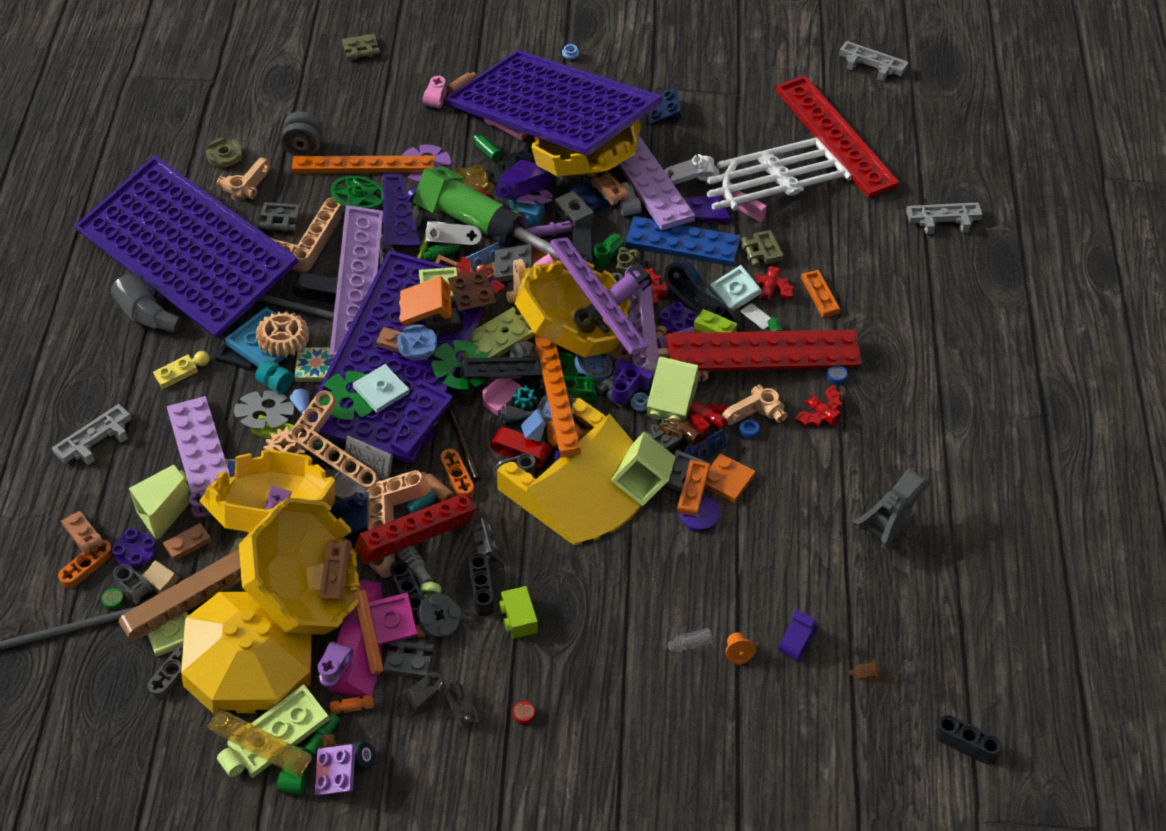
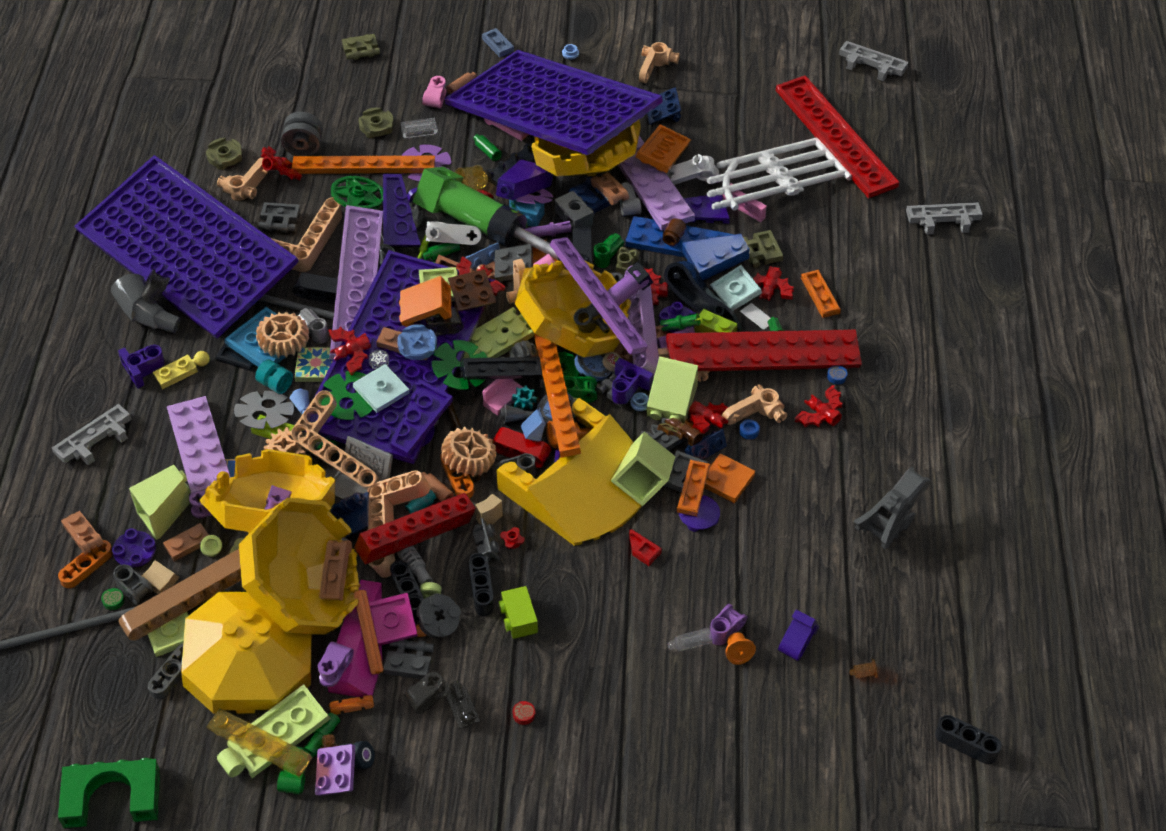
(81, 781): none -> green arch
(142, 362): none -> dark purple tile
(154, 287): none -> clear smoke piece
(211, 545): none -> yellowish green tile
(282, 164): none -> red animal
(316, 325): none -> light grey piece
(354, 346): none -> red animal
(372, 129): none -> olive plate
(378, 358): none -> clear tile
(419, 127): none -> clear tile
(468, 451): none -> light nougat gear
(489, 510): none -> tan piece
(497, 42): none -> sand blue plate
(509, 542): none -> red plate
(609, 360): none -> tan tile
(643, 548): none -> red tile
(656, 55): none -> light nougat piece
(663, 148): none -> orange plate
(674, 231): none -> reddish brown brick
(680, 322): none -> green pin
(715, 254): none -> wedge
(728, 622): none -> medium lavender piece

